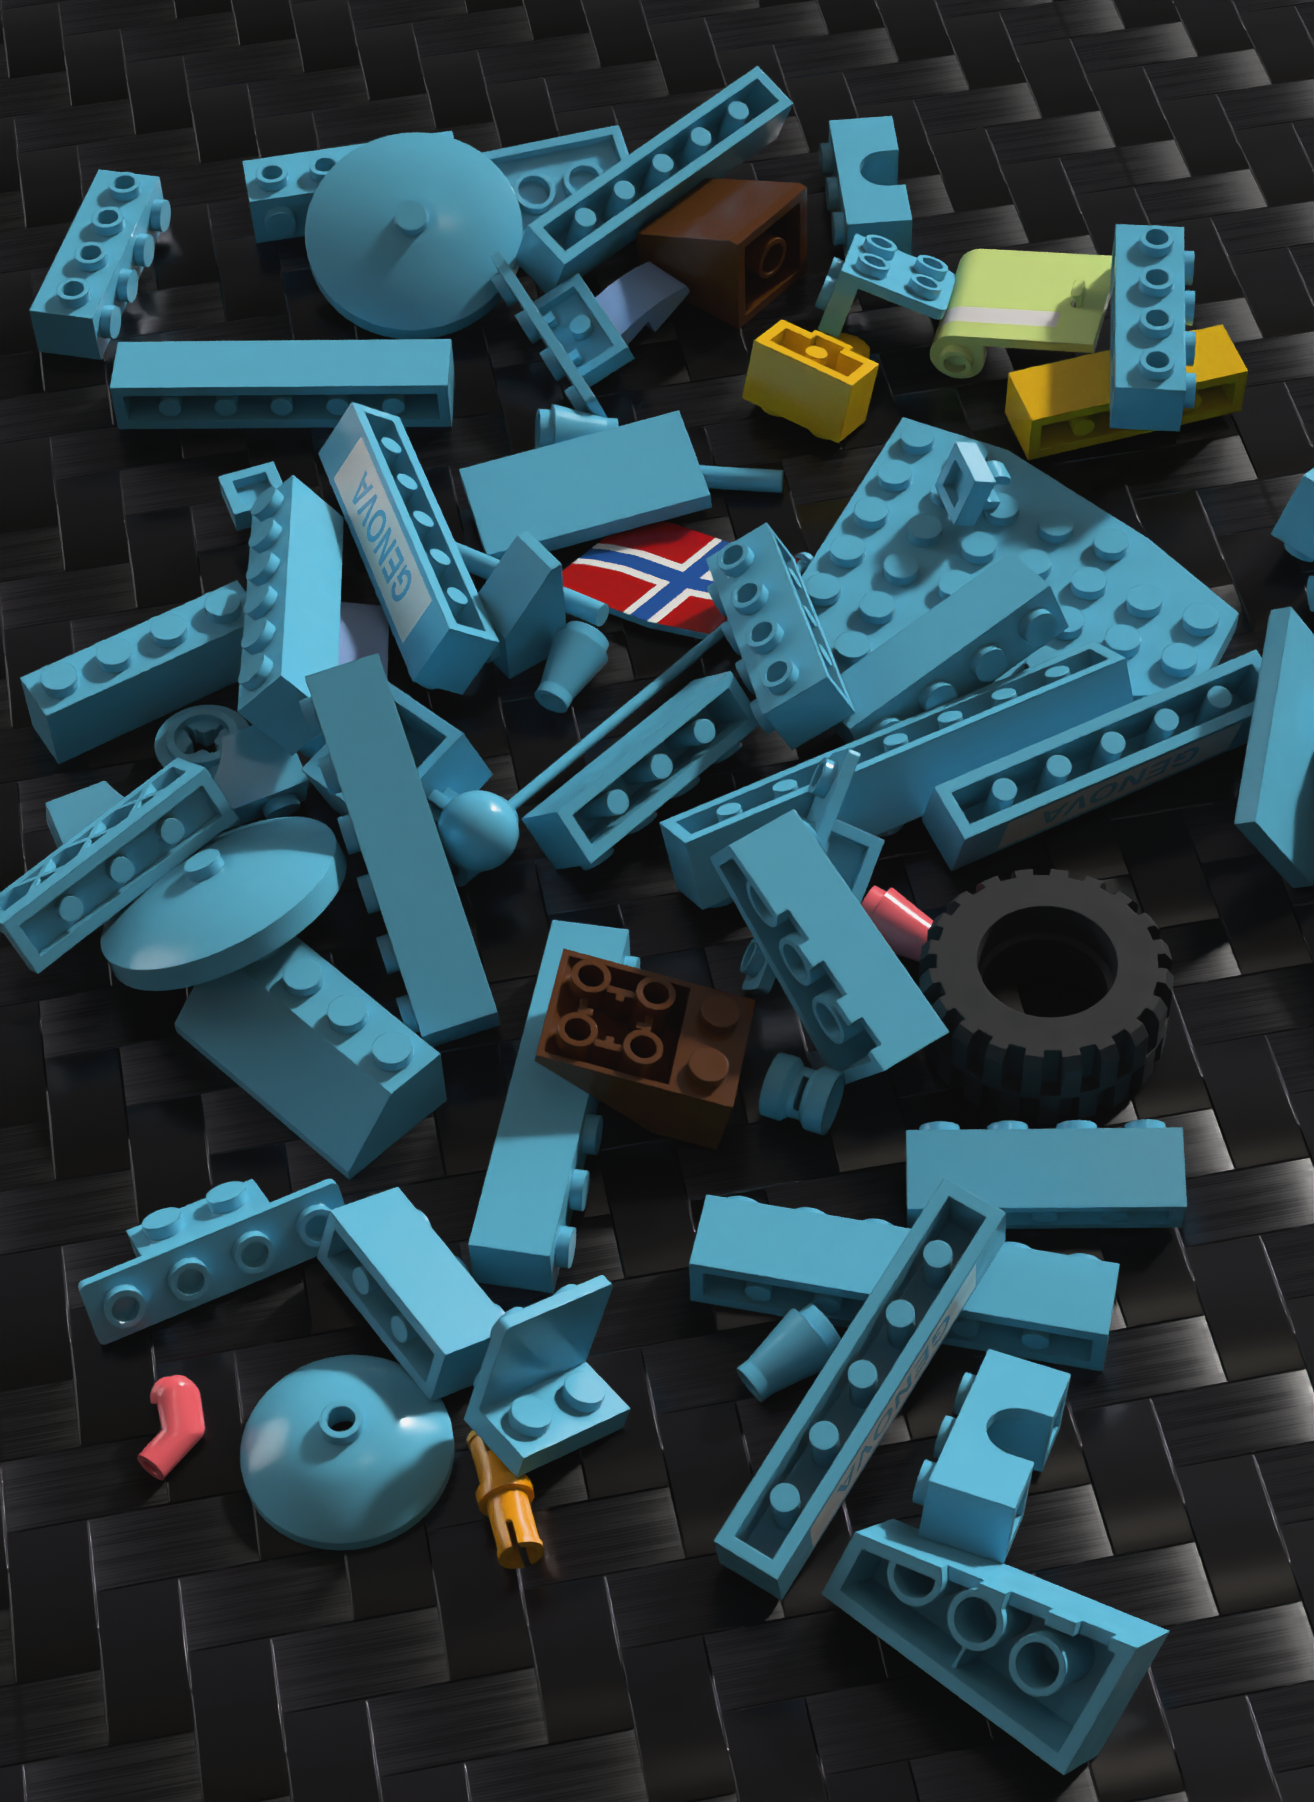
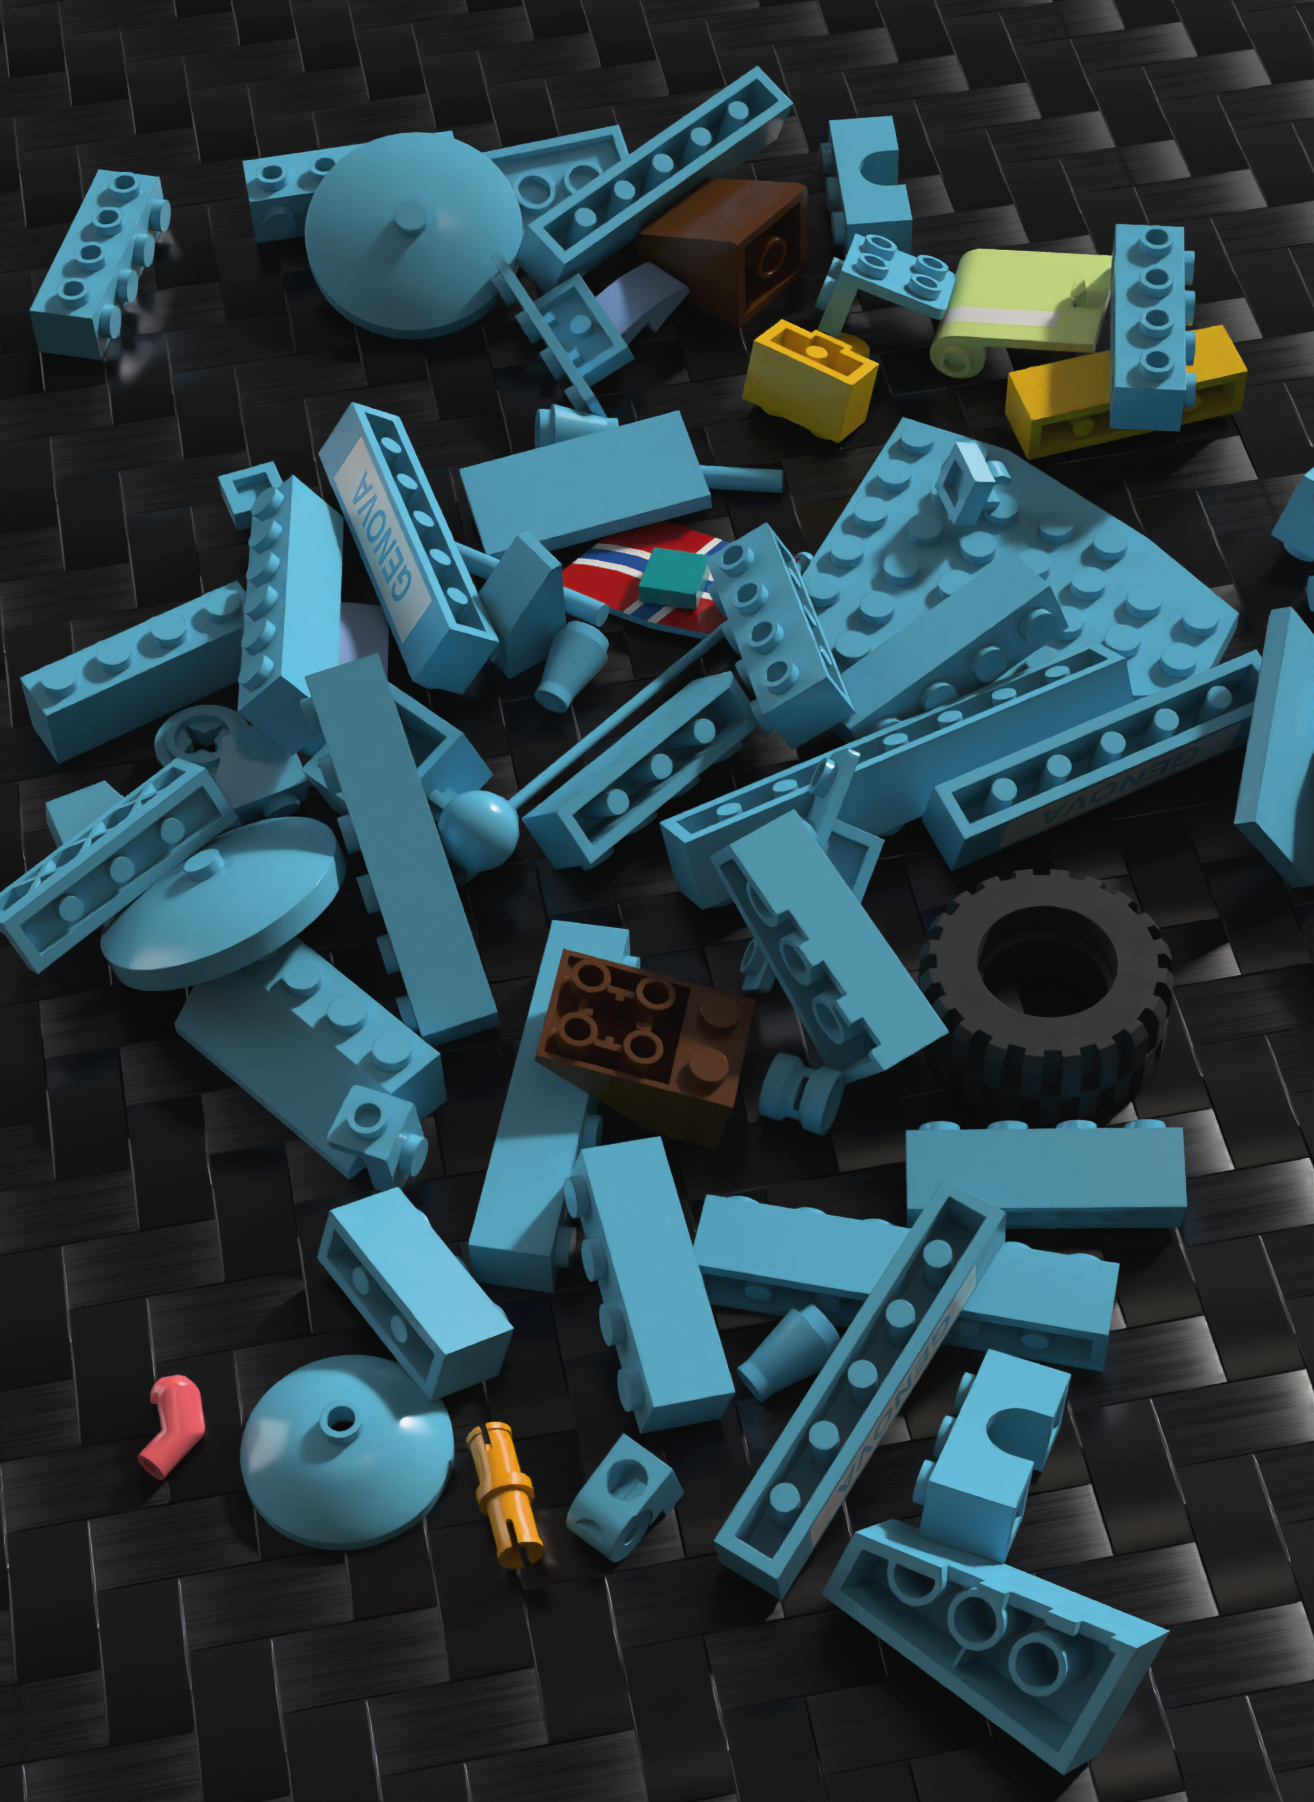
(206, 1253): medium azure bracket -> none
(280, 382): medium azure brick -> none
(382, 1133): none -> medium azure bracket
(536, 1388): medium azure bracket -> none
(623, 1499): none -> medium azure leg
(648, 1285): none -> medium azure brick
(674, 578): none -> teal tile
(898, 921): coral cone -> none

